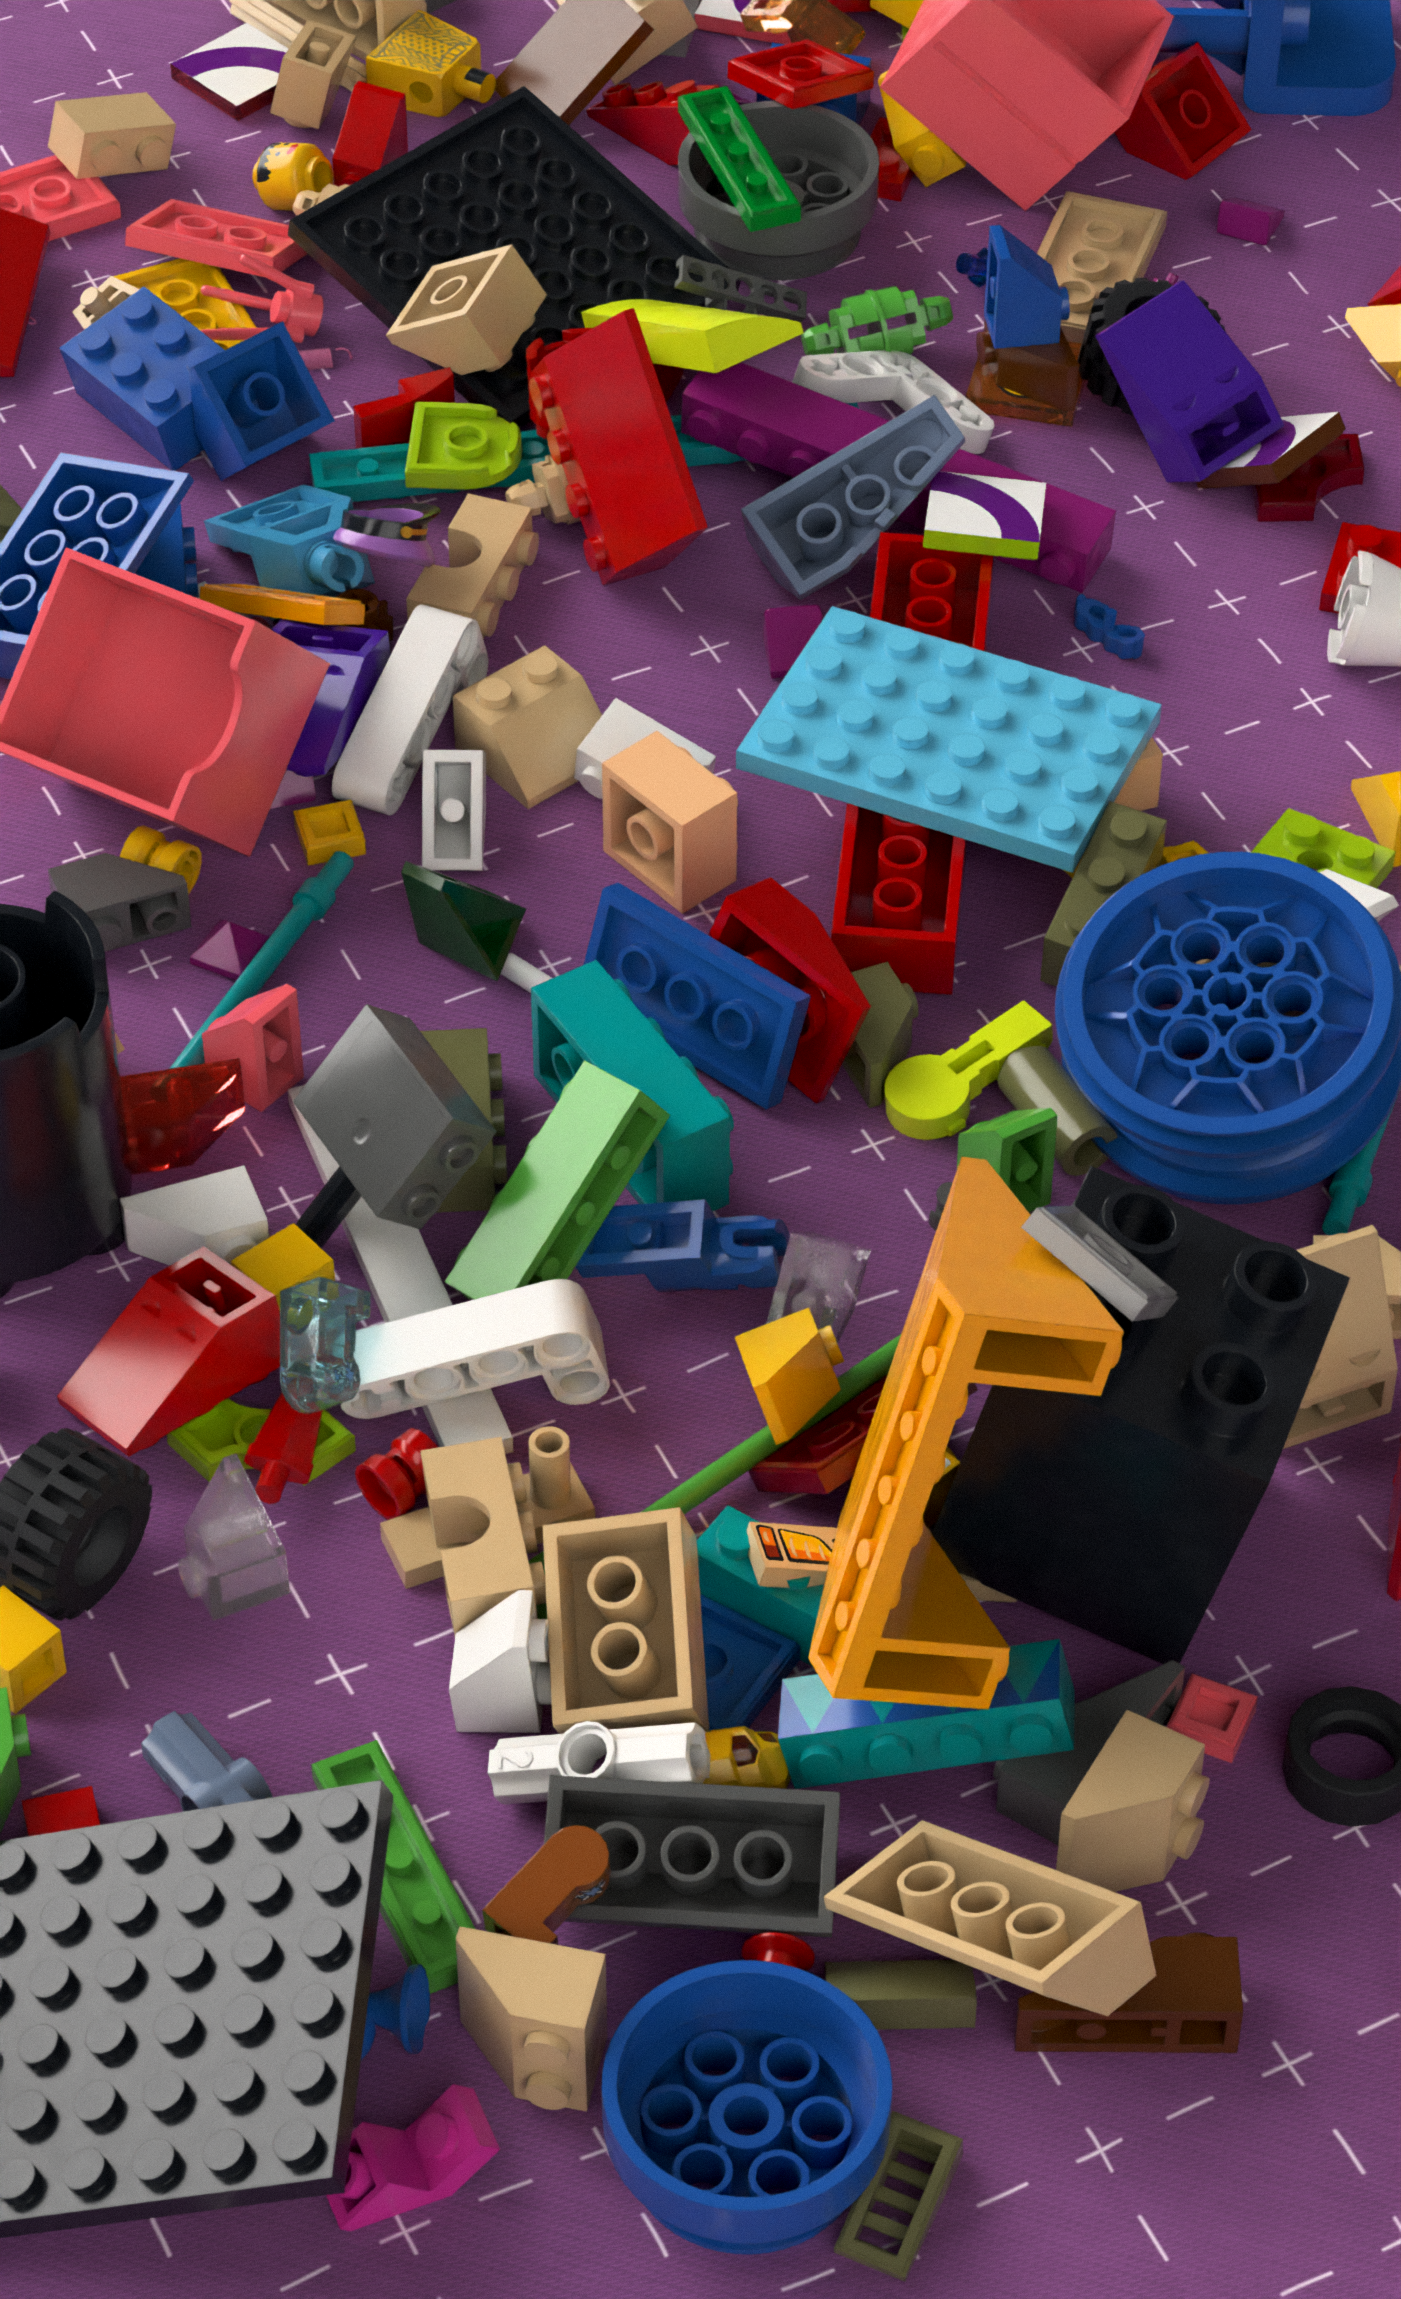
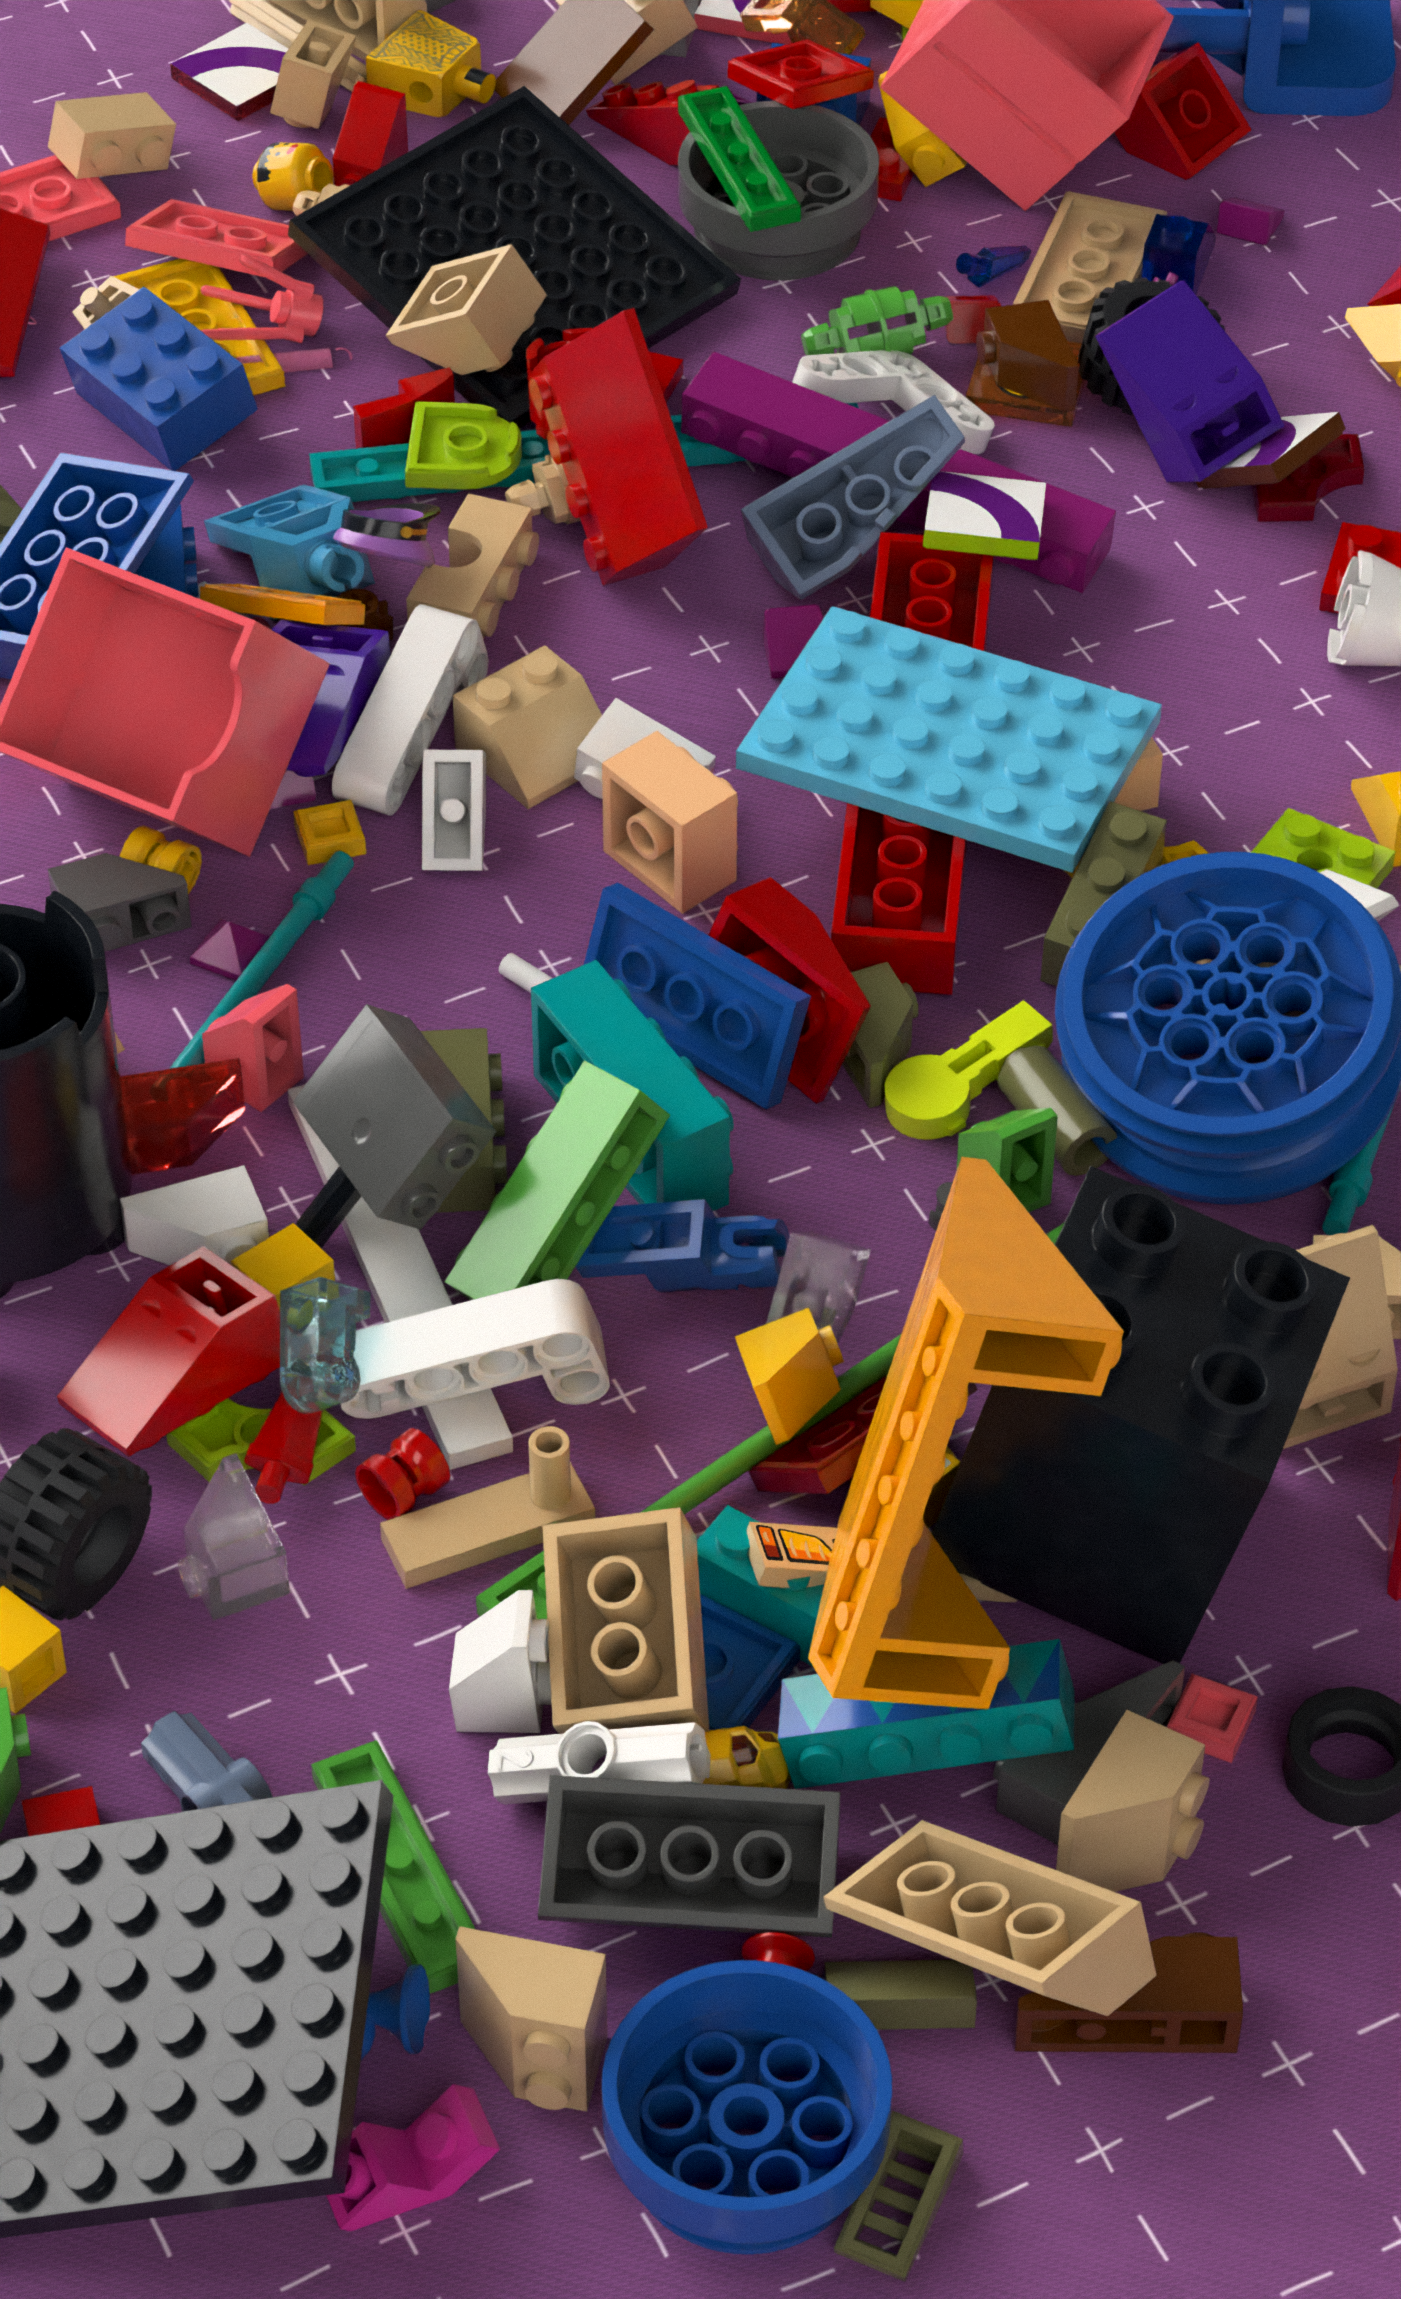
(254, 401): blue slope -> none
(461, 919): dark green slope -> none
(475, 1501): tan arch -> none
(548, 1888): dark orange leg -> none
(699, 335): neon yellow slope -> none
(717, 296): dark grey piece -> none
(968, 317): none -> red slope
(1021, 294): blue slope -> none
(1099, 625): blue piece -> none
(1101, 1262): light grey tile -> none
(1179, 248): none -> clear blue slope

